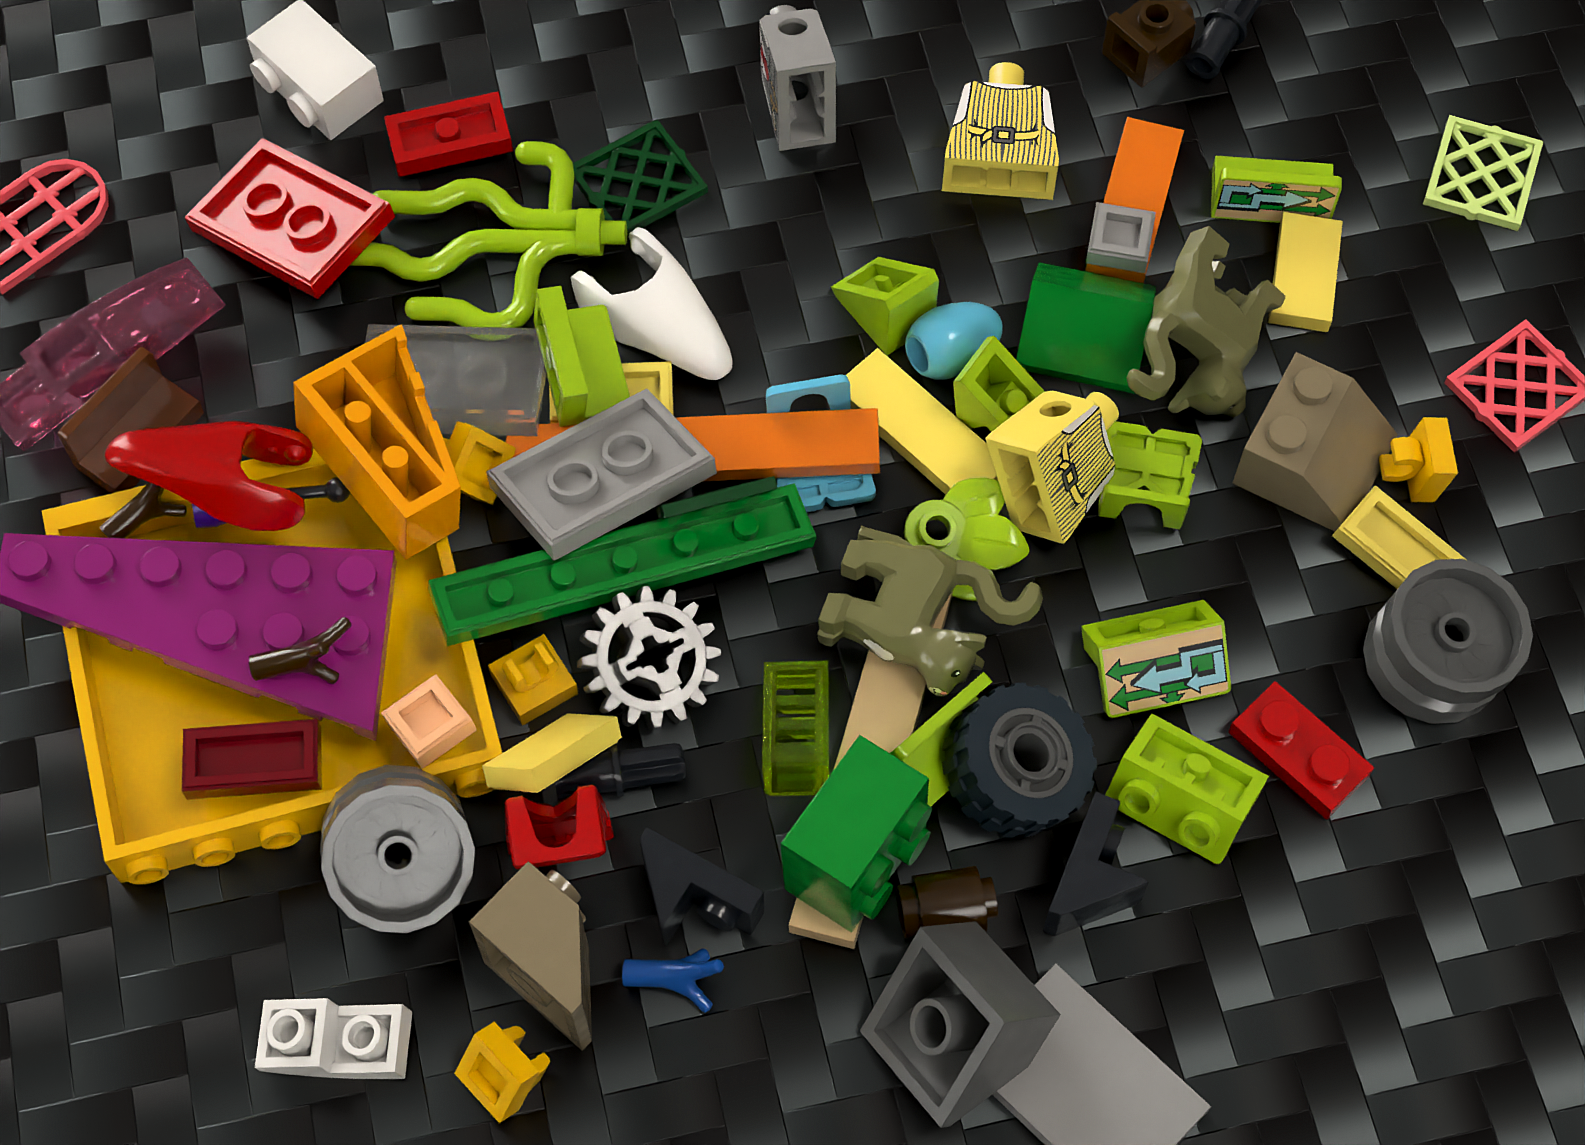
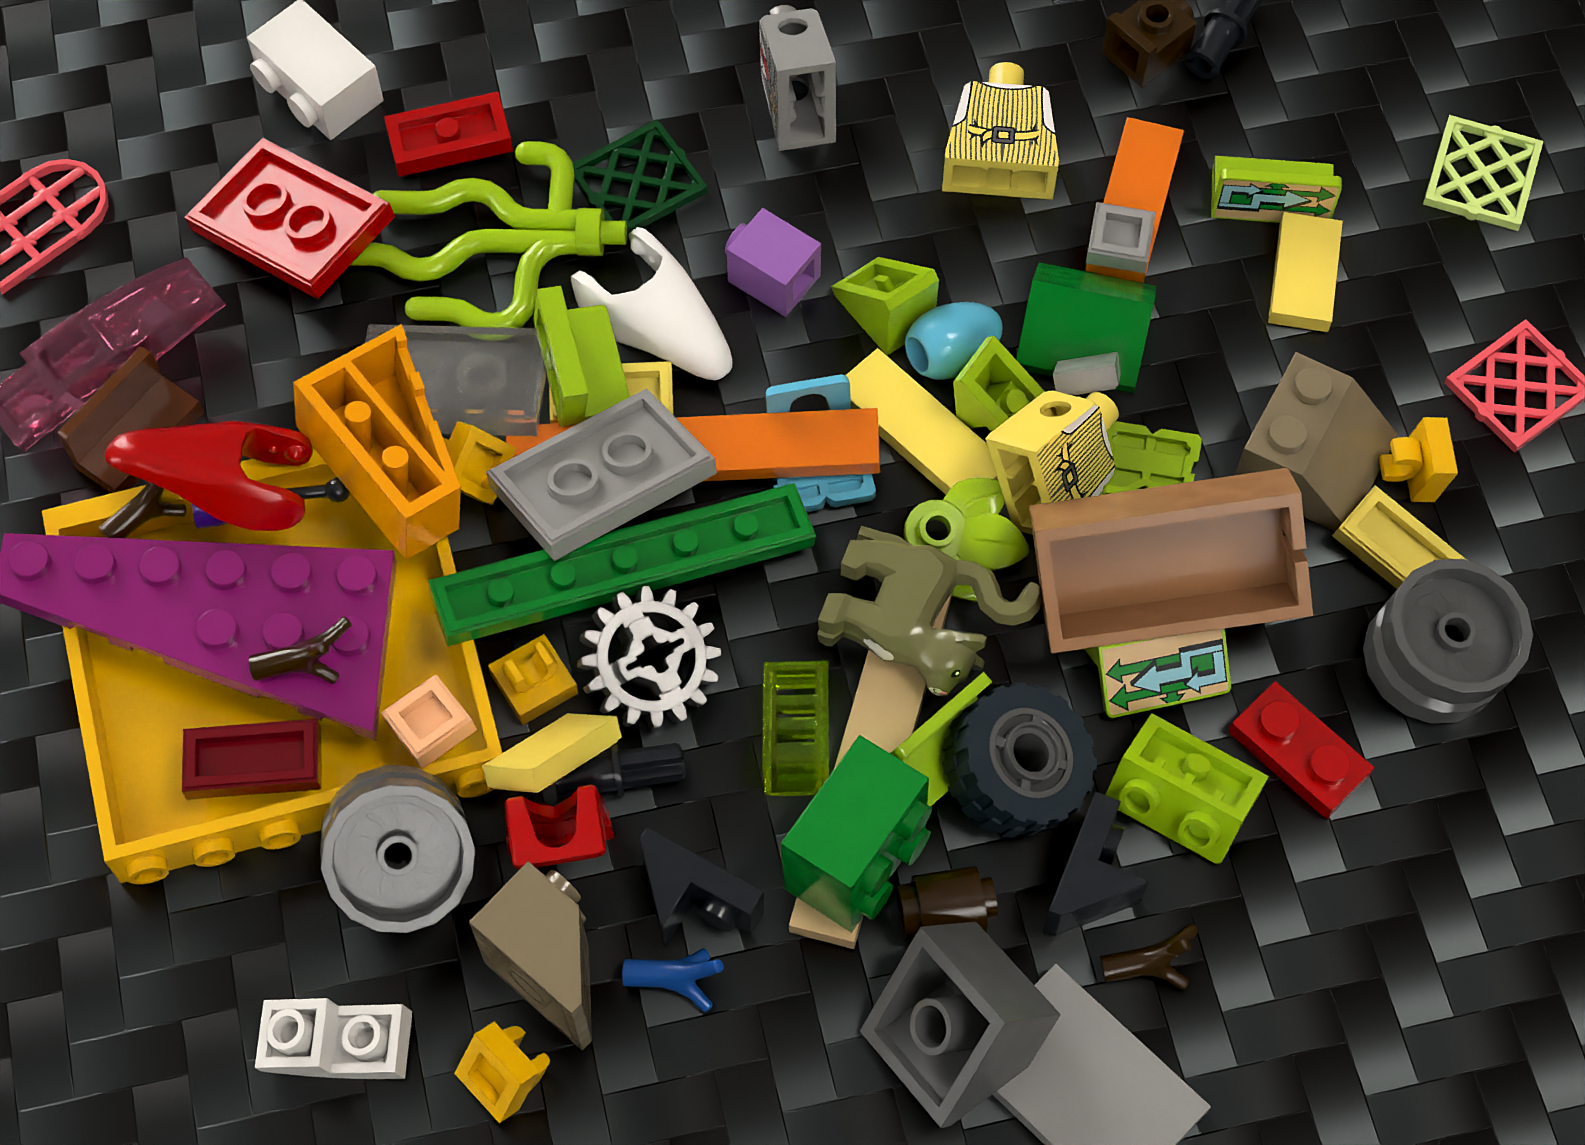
(715, 497): dark green window -> none
(773, 261): none -> medium lavender brick
(1087, 374): none -> light grey tile
(1150, 960): none -> dark brown bar
(1172, 560): none -> medium nougat piece
(1208, 322): olive animal -> none

